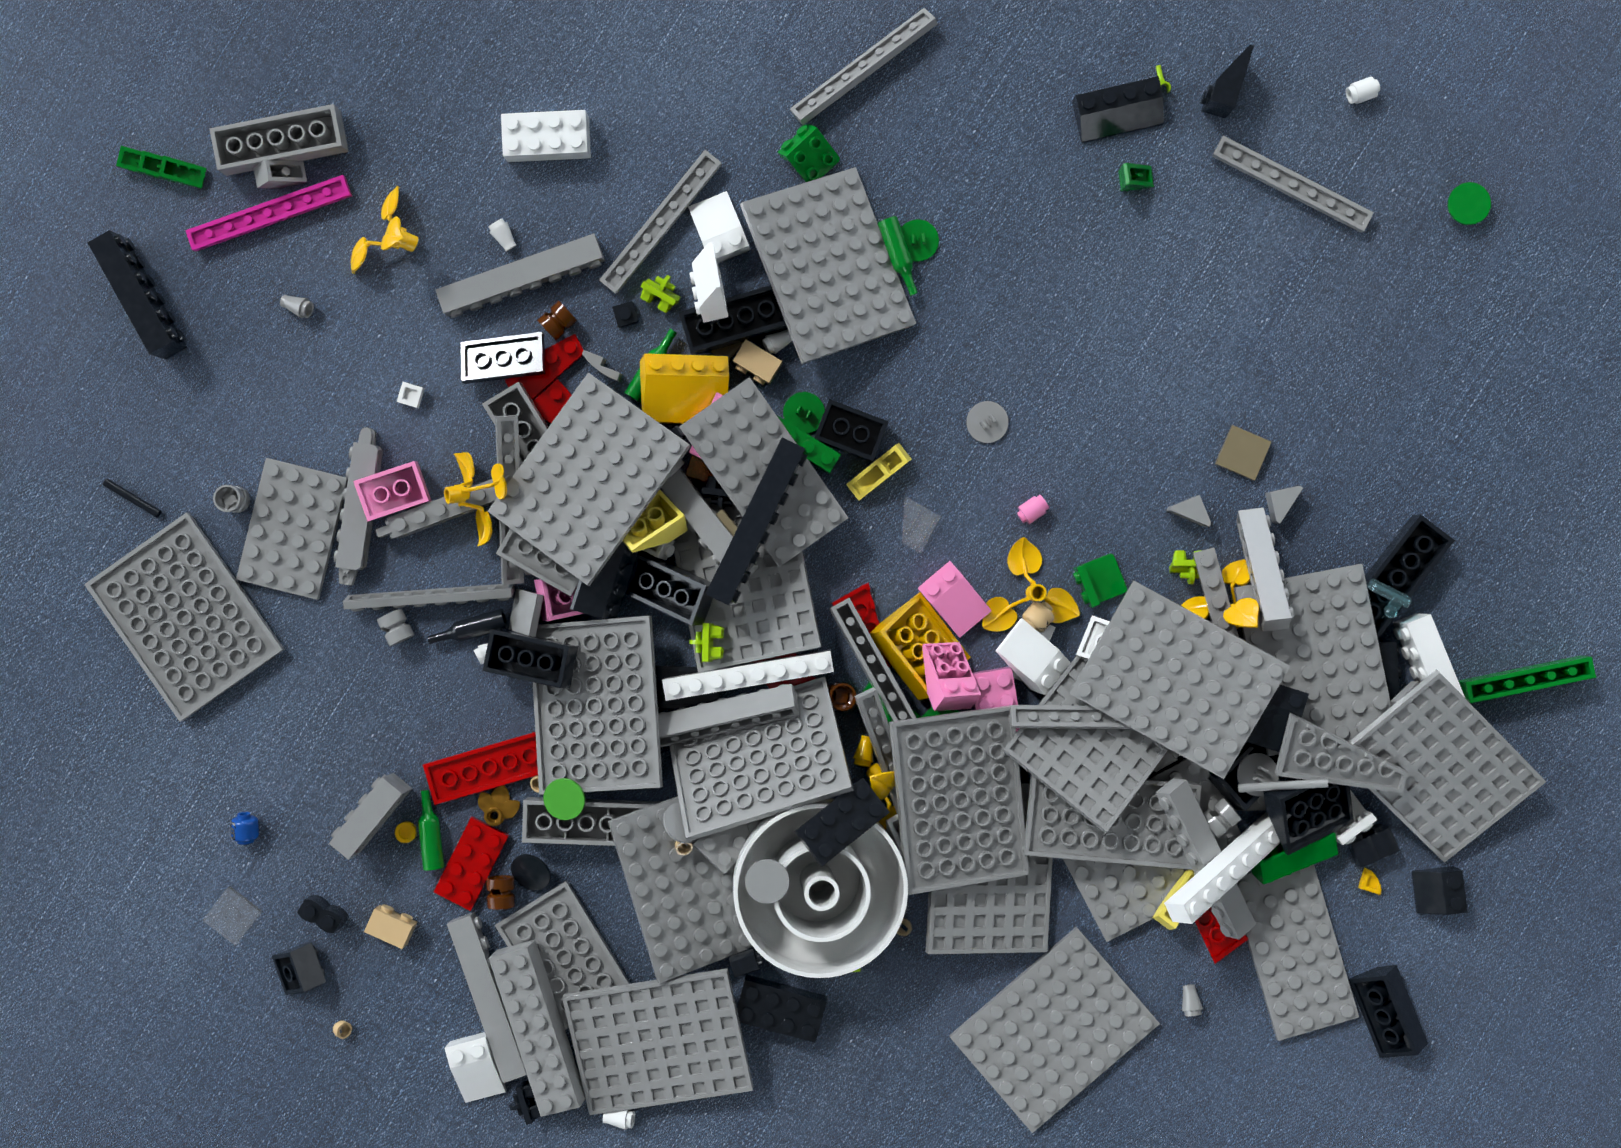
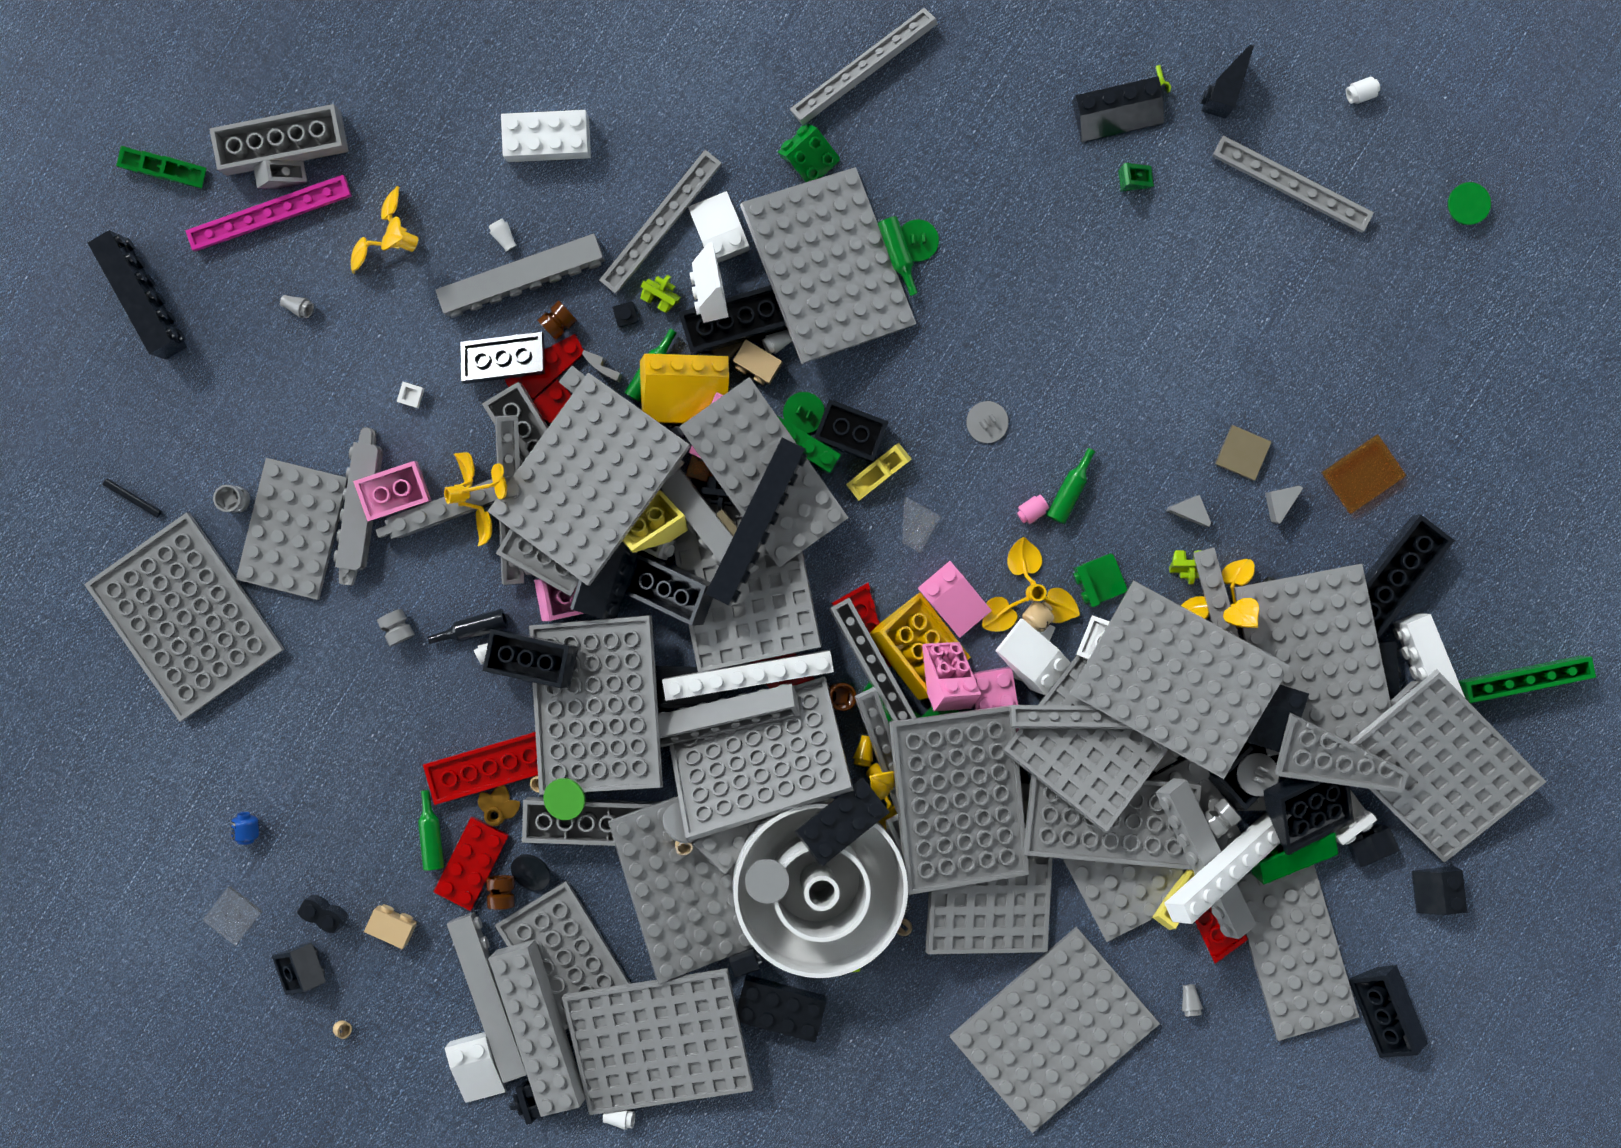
(370, 815): light grey brick -> none
(405, 832): yellow tile -> none
(423, 597): light grey plate -> none
(525, 612): light grey tile -> none
(572, 379): none -> light grey brick
(704, 642): lime hips -> none
(1070, 490): none -> green piece
(1263, 569): brick -> none
(1283, 785): light grey bar -> none
(1363, 474): none -> clear orange piece
(1369, 882): yellow tile -> none
(1396, 597): clear light blue piece -> none

